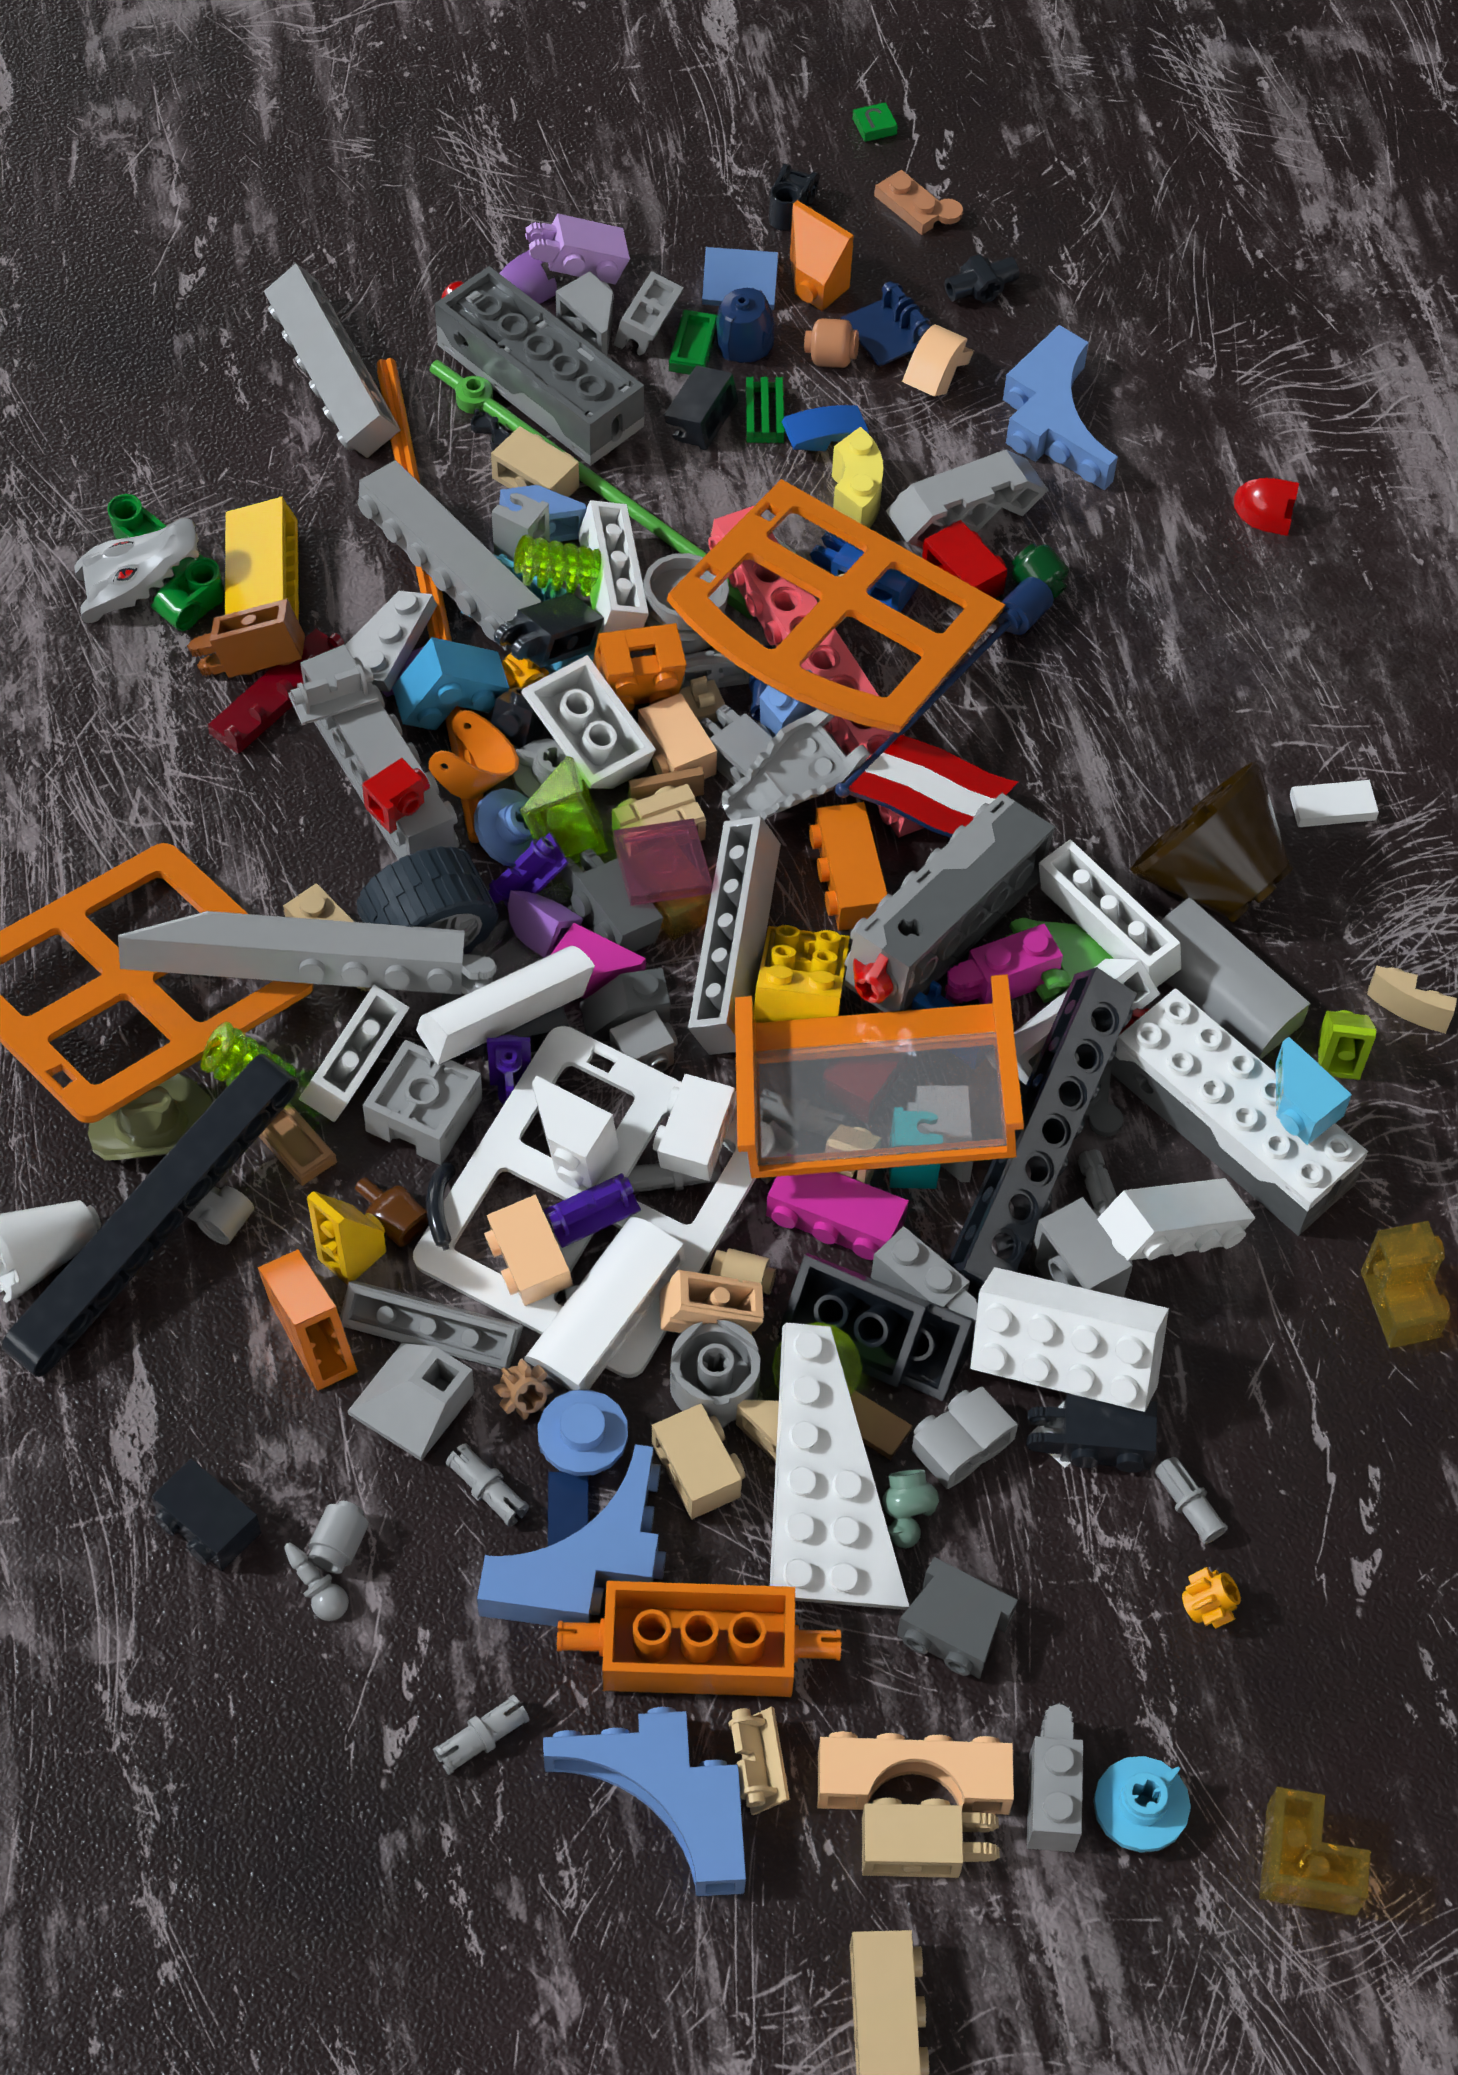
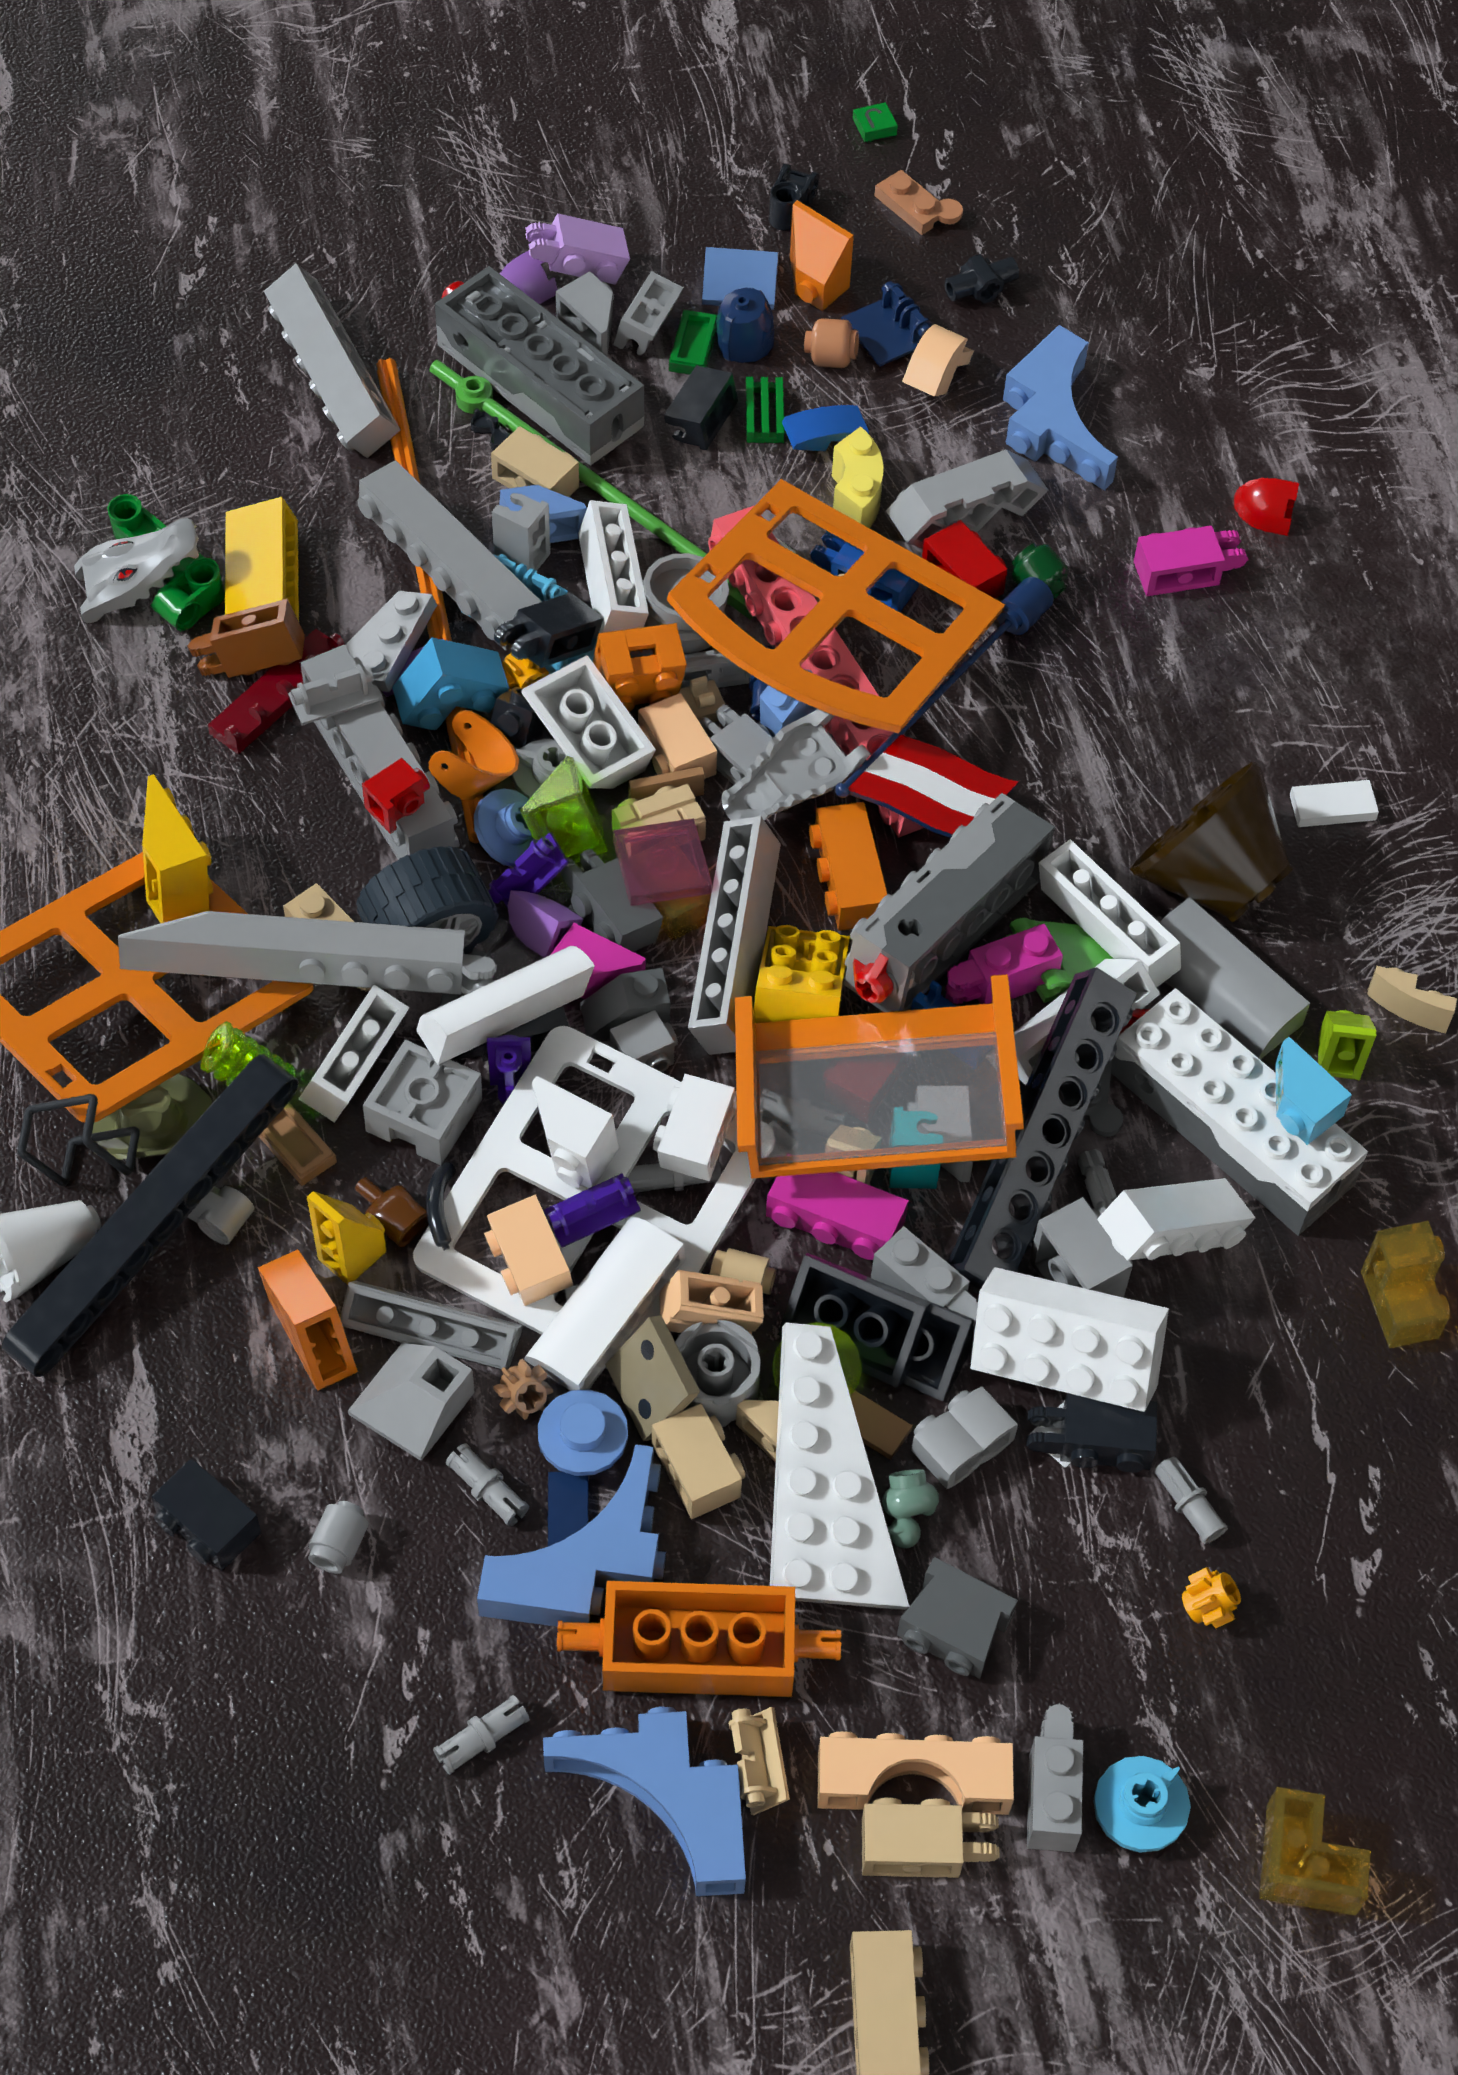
(87, 1139): none -> black piece
(173, 859): none -> yellow slope
(327, 1599): light grey bar -> none
(557, 563): clear neon green piece -> none
(652, 1376): none -> dark tan tile
(1186, 559): none -> dark pink hinge

